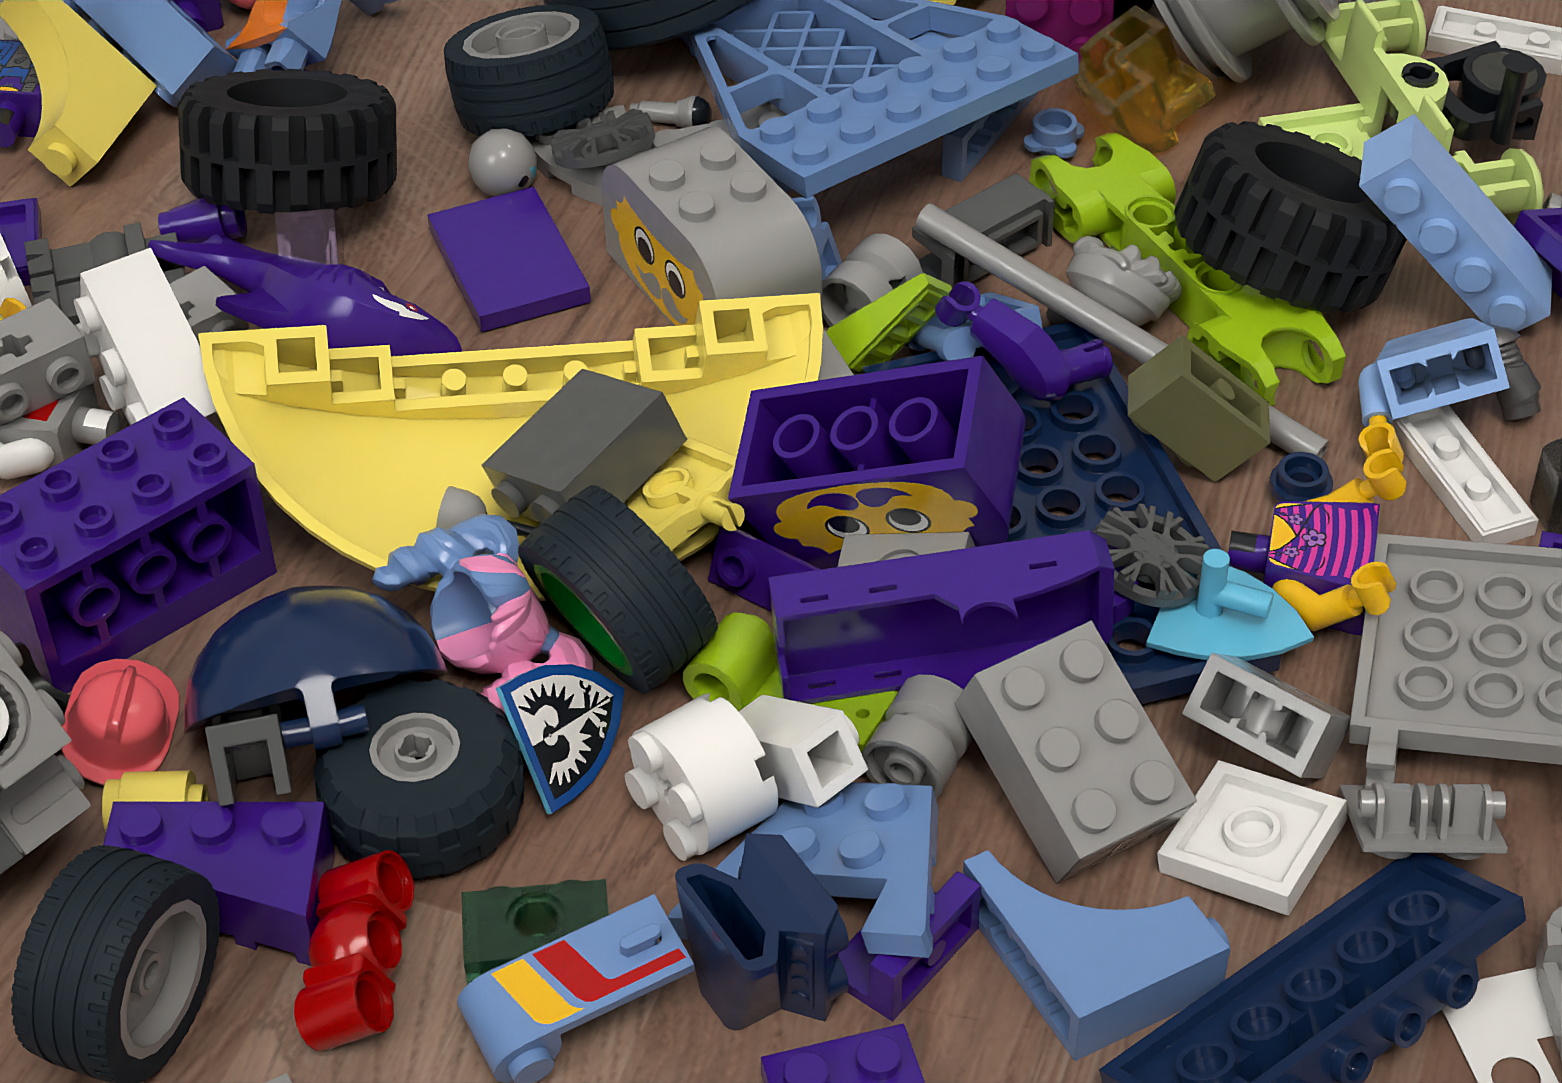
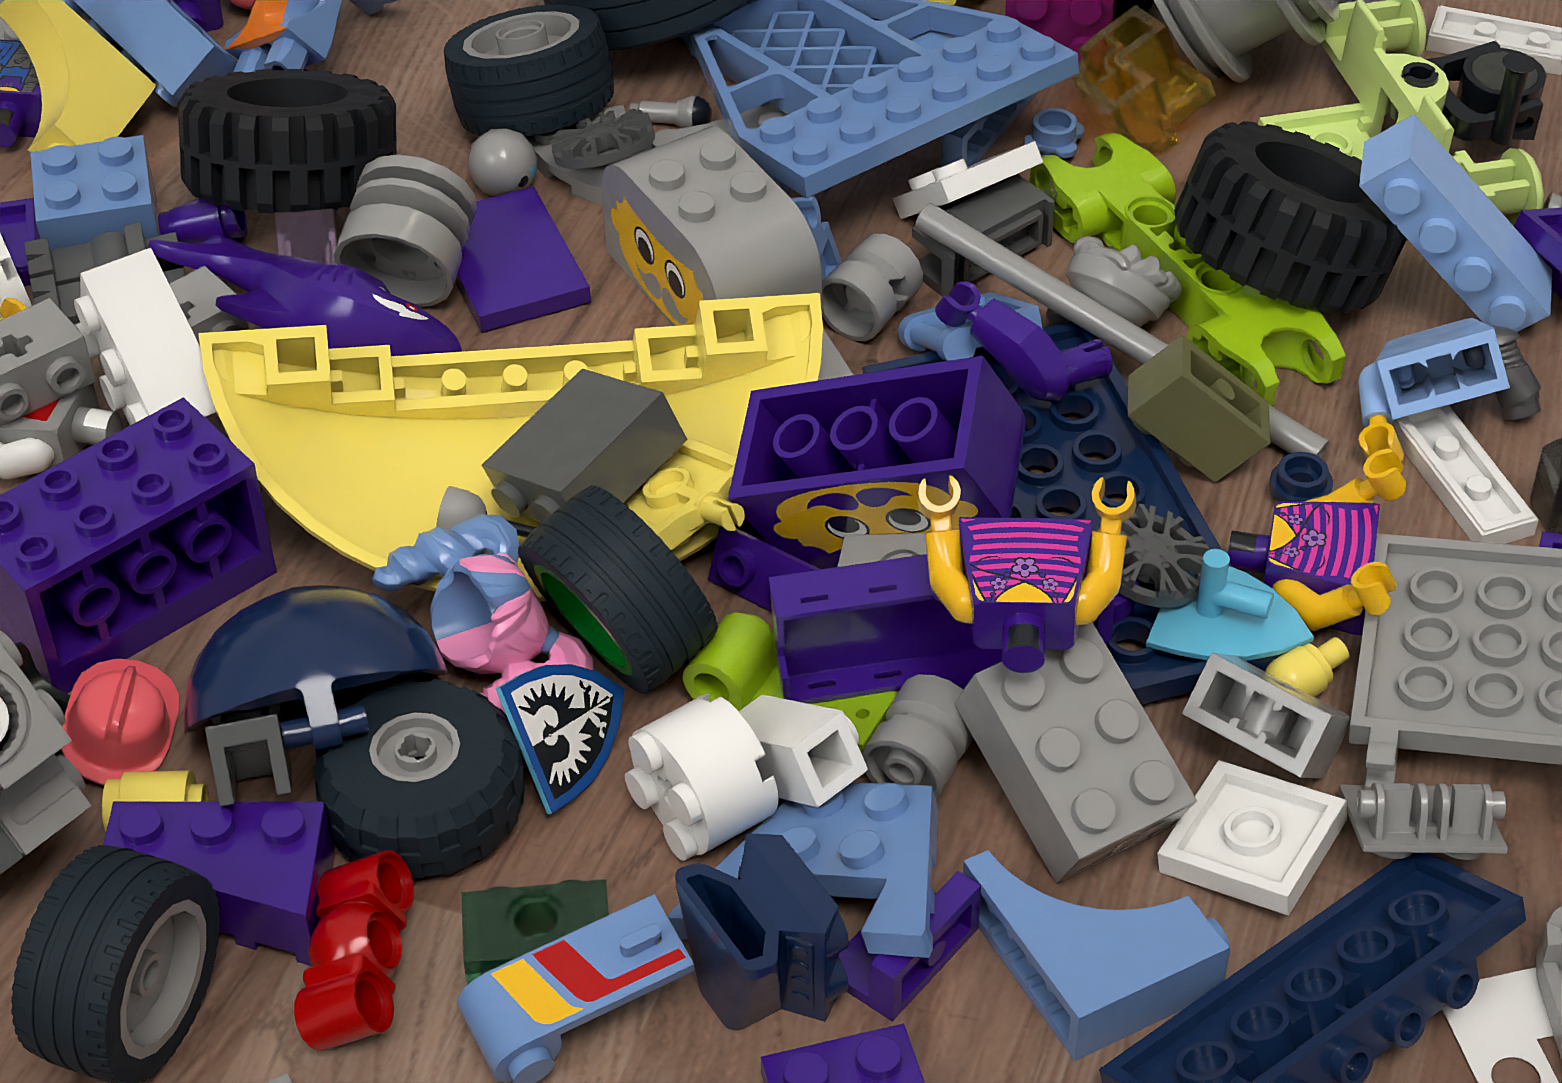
(93, 190): none -> medium blue brick
(408, 227): none -> light grey wheel
(887, 323): lime slope -> none
(958, 180): none -> white plate
(1025, 578): none -> torso
(1310, 666): none -> light yellow cylinder

